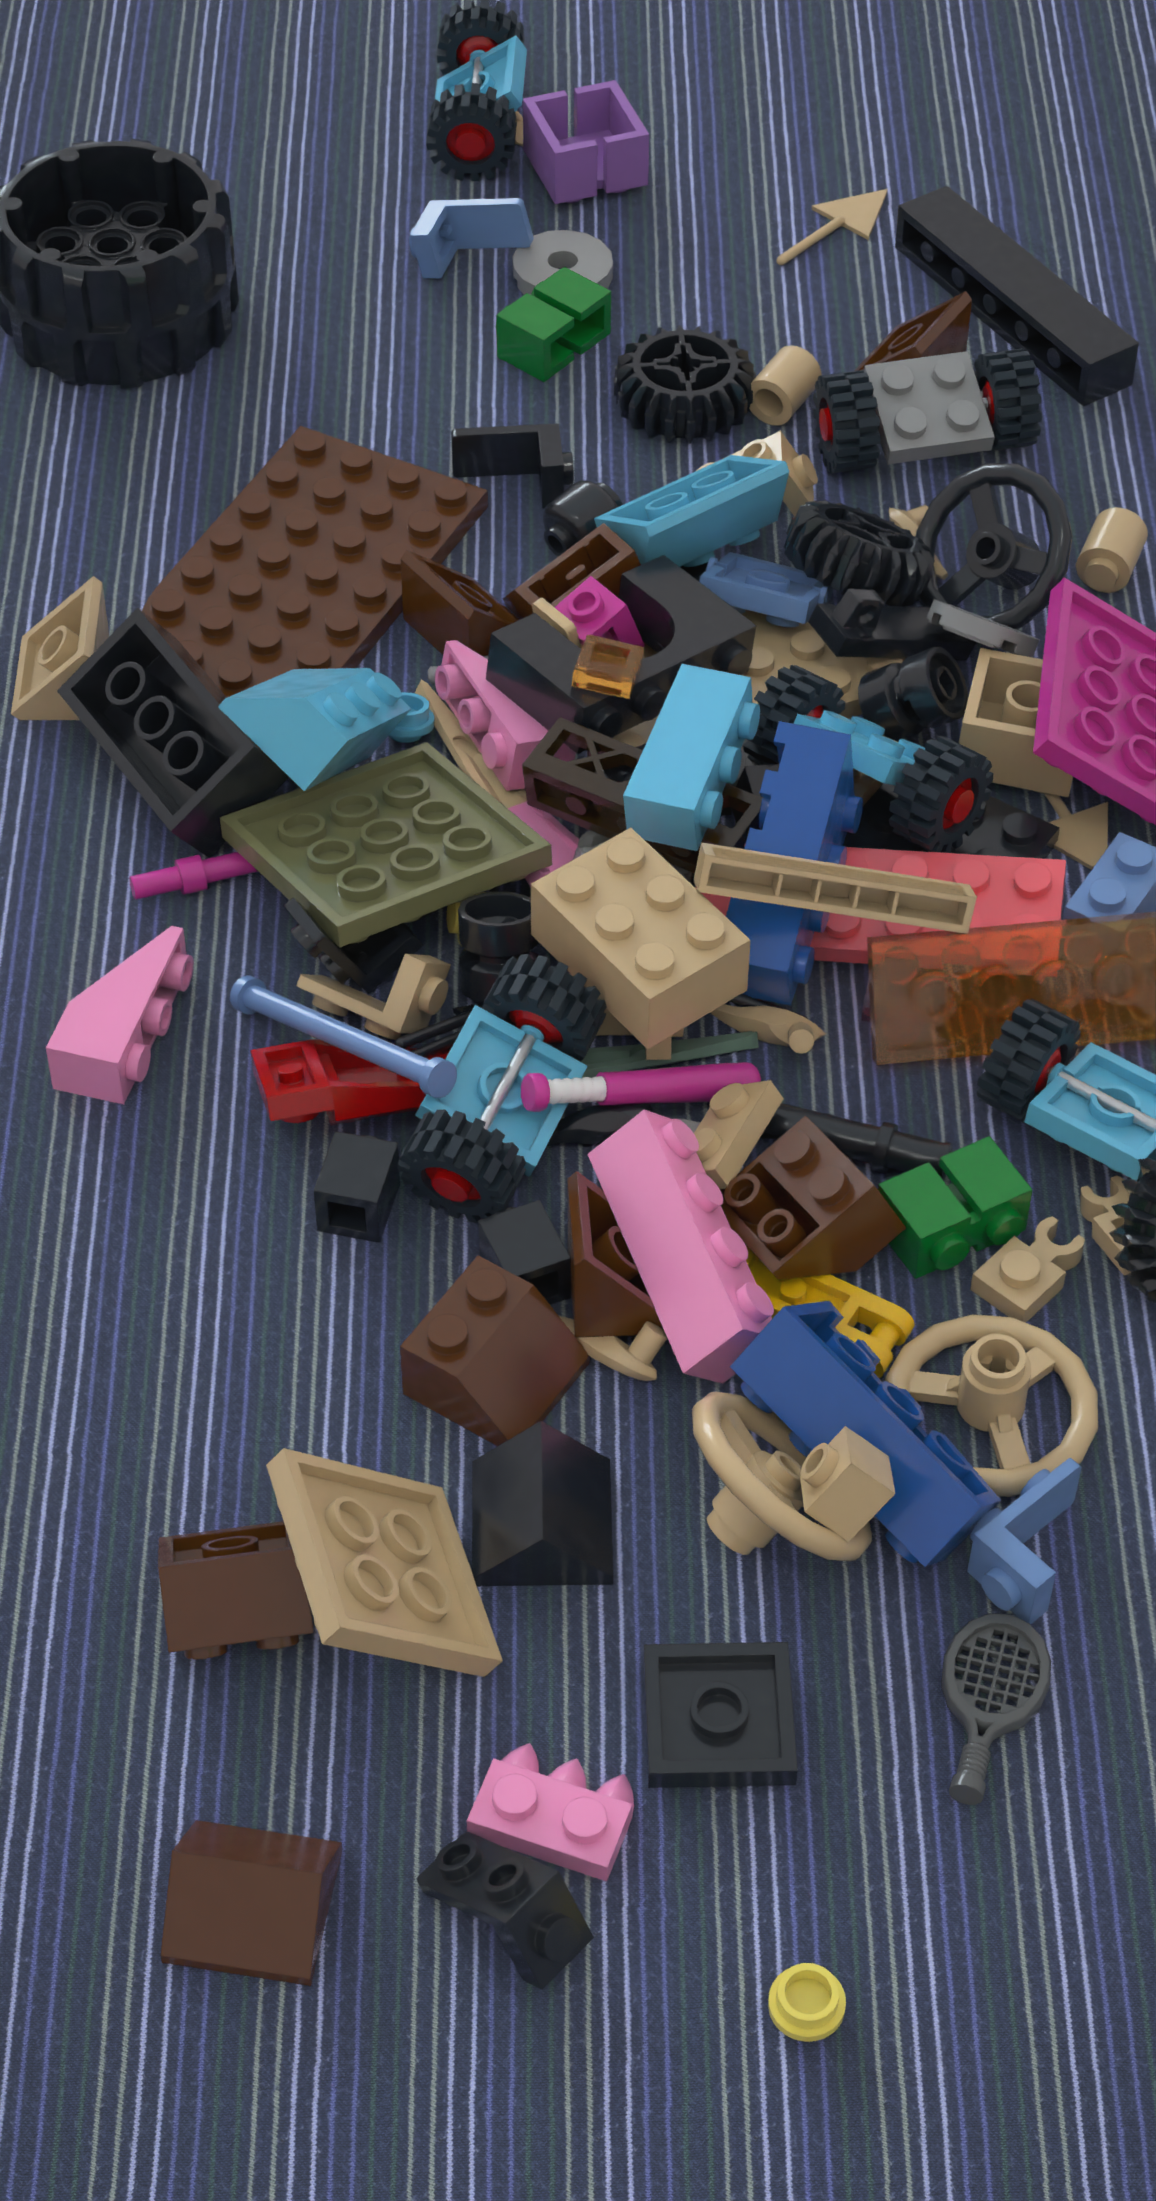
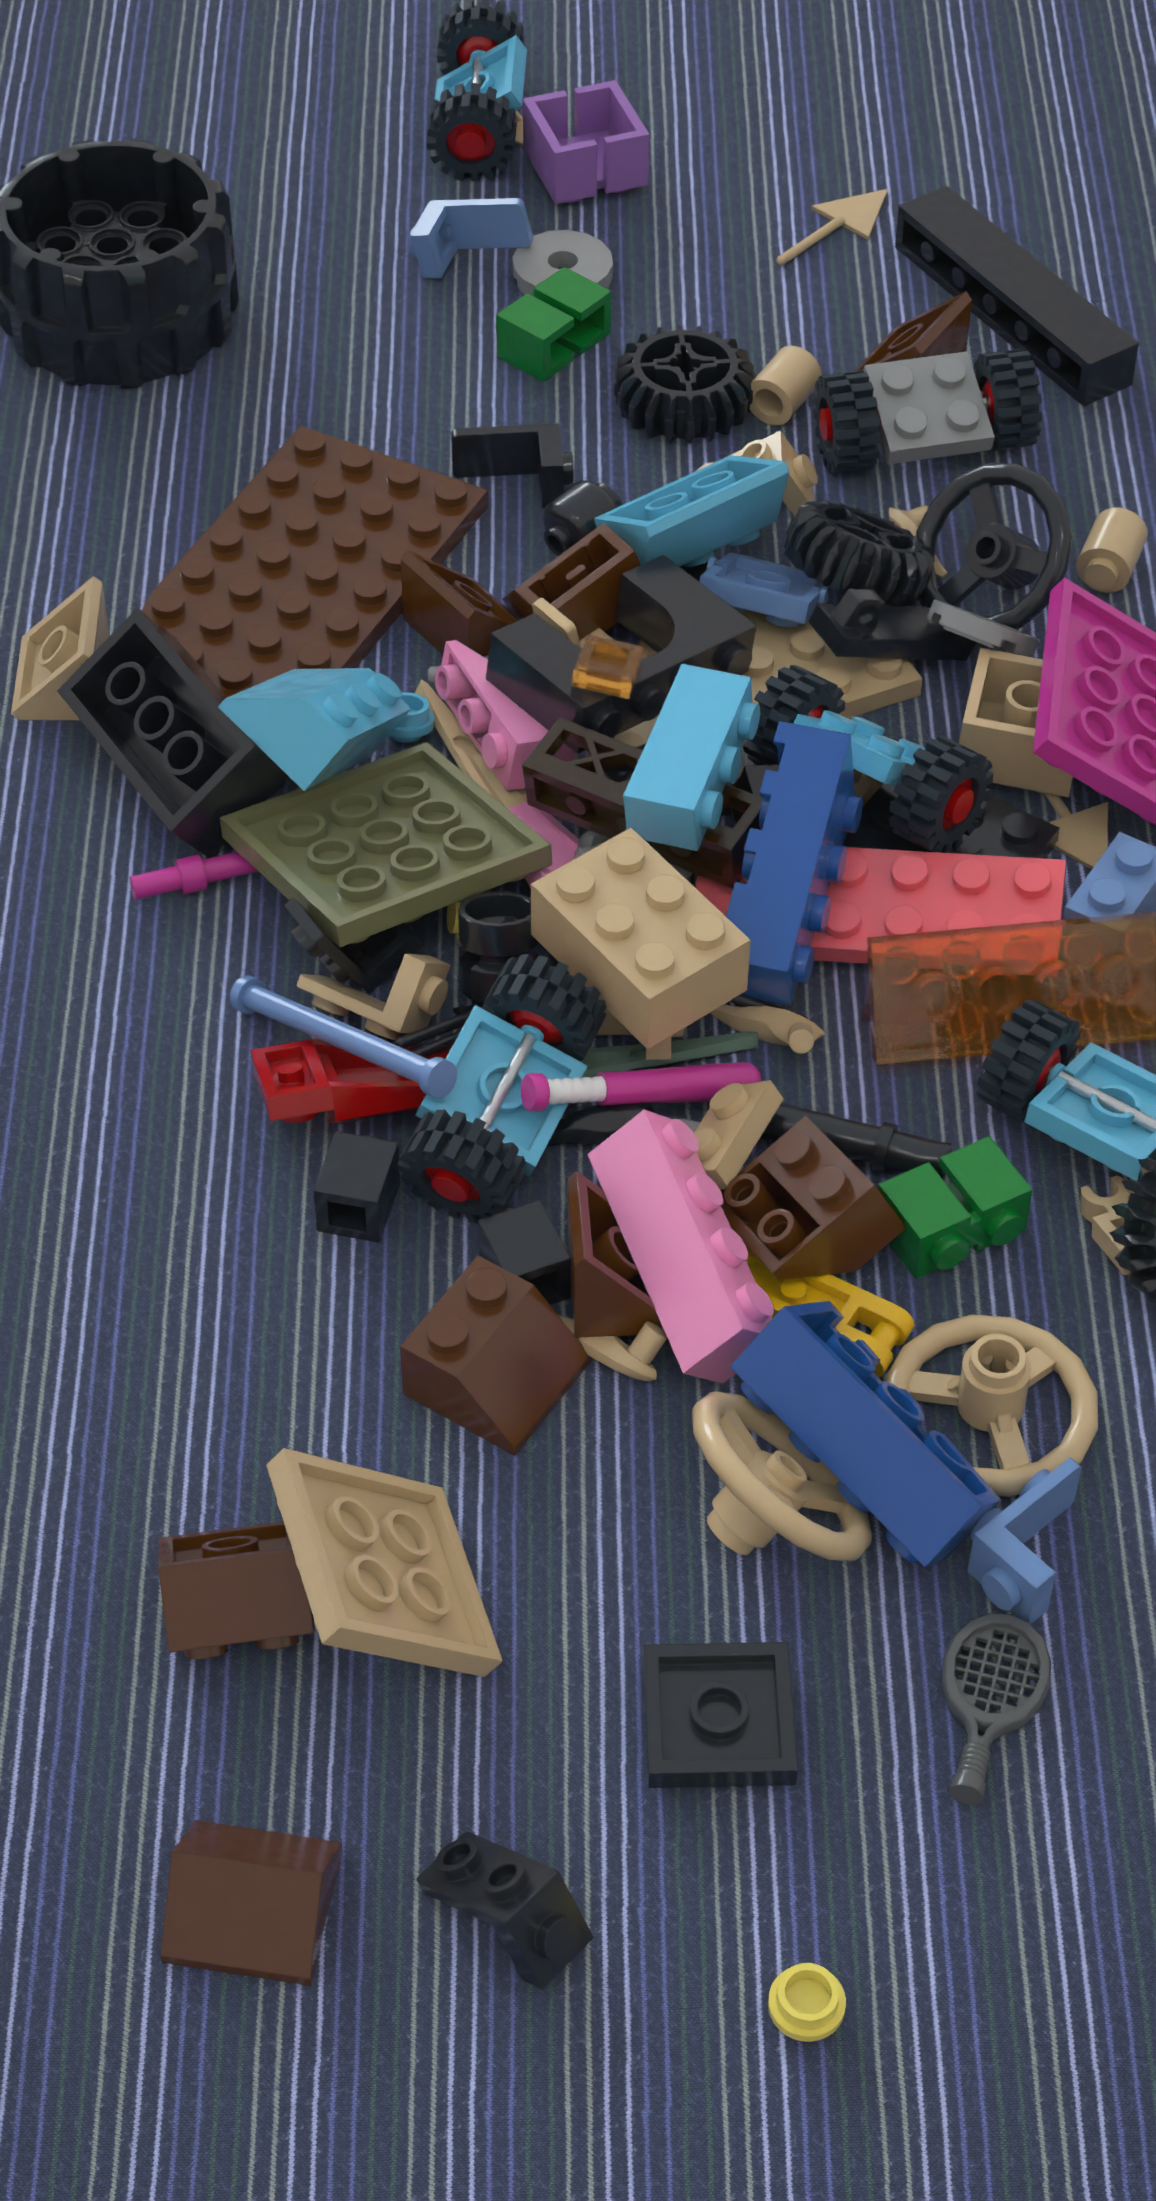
(112, 1024): bright pink slope -> none
(541, 1512): black slope -> none
(553, 1813): bright pink plate -> none
(599, 614): dark pink bracket -> none
(834, 888): tan piece -> none
(846, 1483): tan plate -> none
(914, 694): black wheel -> none
(1027, 1277): tan plate -> none

